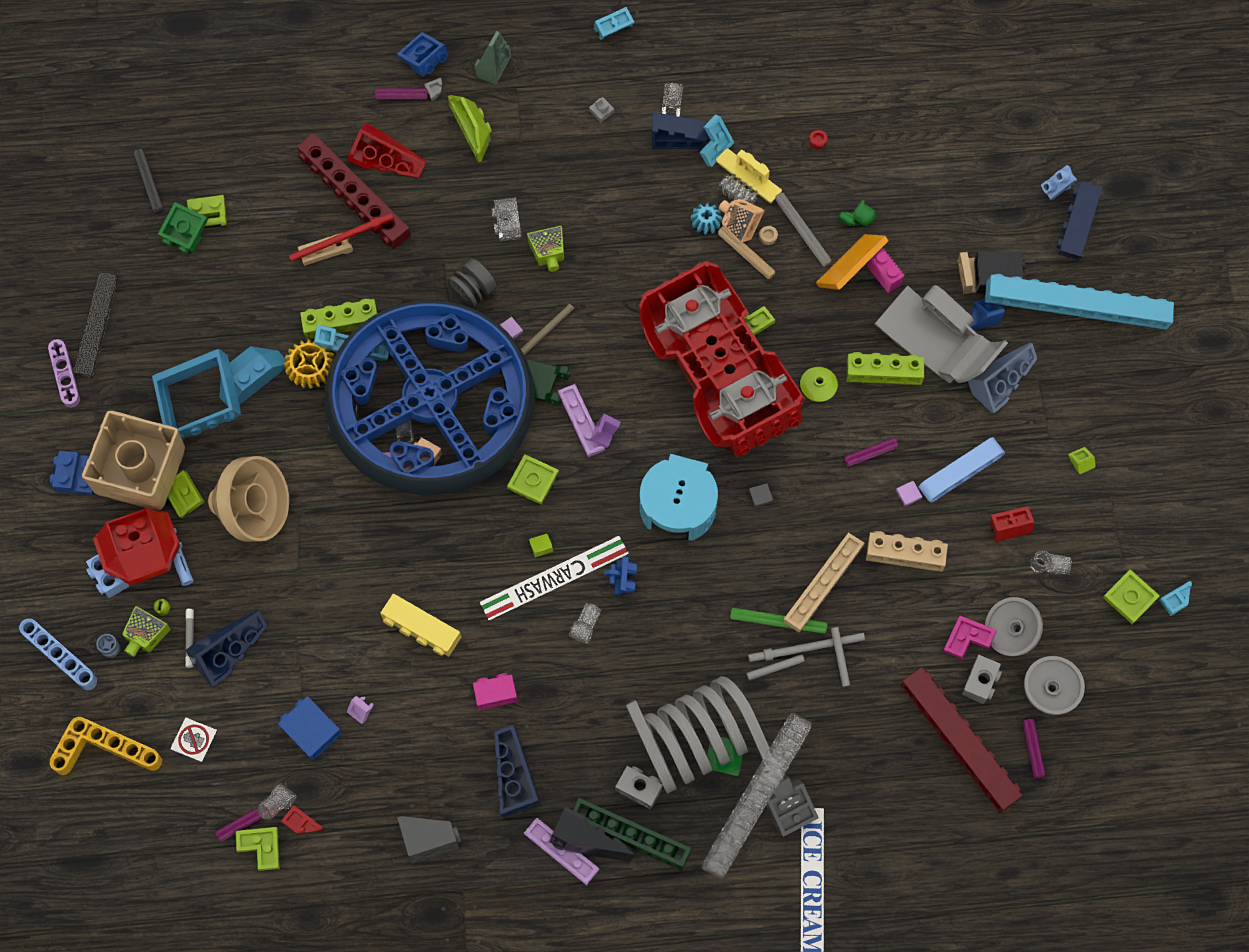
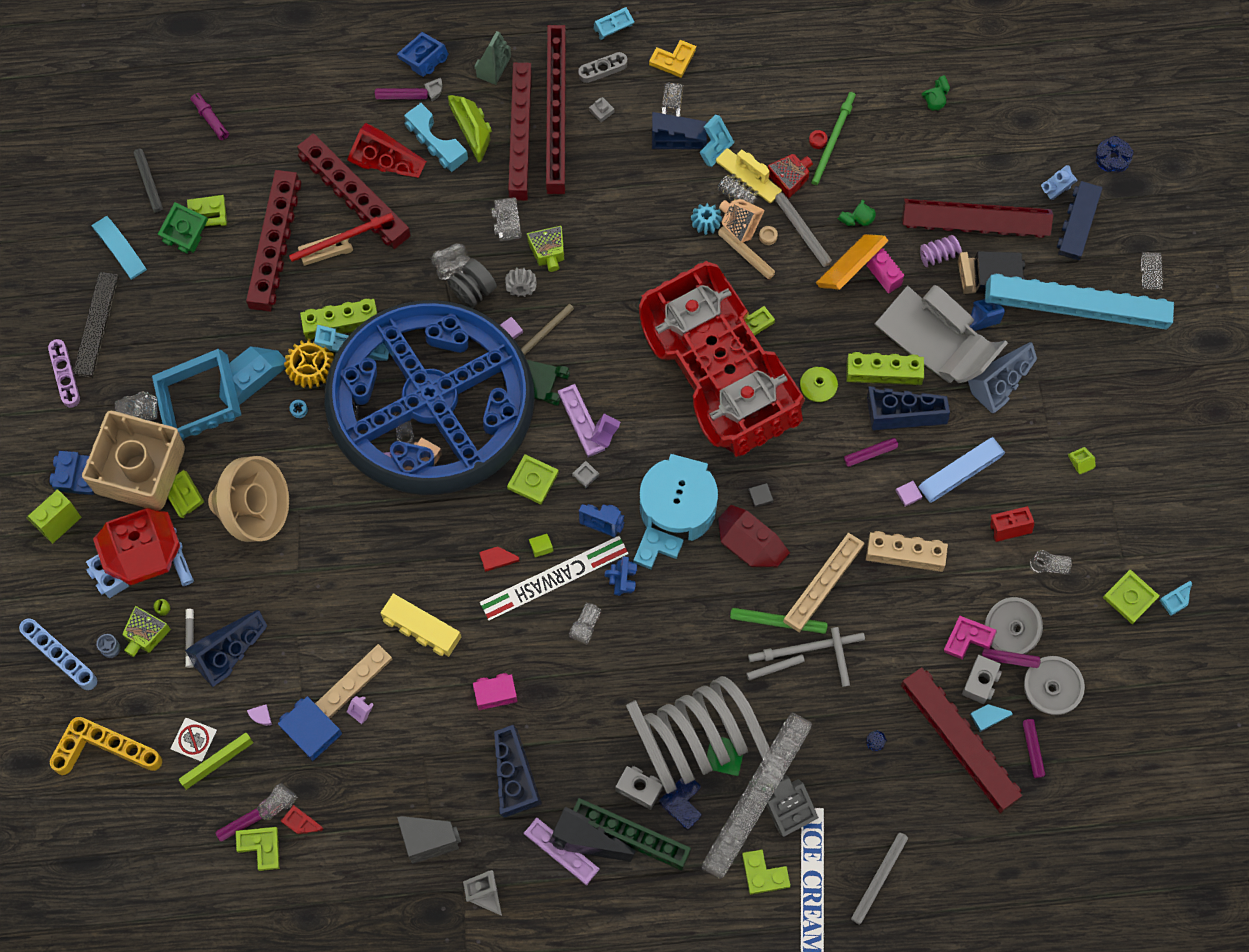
(54, 516): none -> lime slope
(119, 247): none -> medium azure slope
(139, 405): none -> clear brick
(206, 111): none -> magenta pin
(215, 761): none -> lime tile
(260, 715): none -> lavender tile
(281, 182): none -> dark red brick
(295, 403): none -> dark azure bush
(353, 681): none -> tan plate
(449, 260): none -> clear brick
(450, 152): none -> medium azure arch
(483, 891): none -> light grey slope
(496, 558): none -> red tile
(520, 131): none -> dark red brick
(520, 282): none -> light grey gear
(556, 109): none -> dark red brick
(585, 474): none -> light grey tile
(606, 61): none -> light grey beam
(607, 520): none -> blue plate
(654, 542): none -> medium azure plate
(676, 62): none -> yellow plate
(678, 806): none -> clear blue plate
(750, 539): none -> dark red wedge
(759, 878): none -> lime plate
(790, 173): none -> torso
(845, 110): none -> bright green bar
(876, 740): none -> clear blue tile
(879, 878): none -> light grey axle
(905, 409): none -> dark blue wedge
(936, 96): none -> green piece
(940, 249): none -> lavender piece
(977, 217): none -> dark red brick
(989, 716): none -> medium azure tile
(1012, 658): none -> magenta axle
(1118, 146): none -> clear blue plate
(1152, 270): none -> clear slope

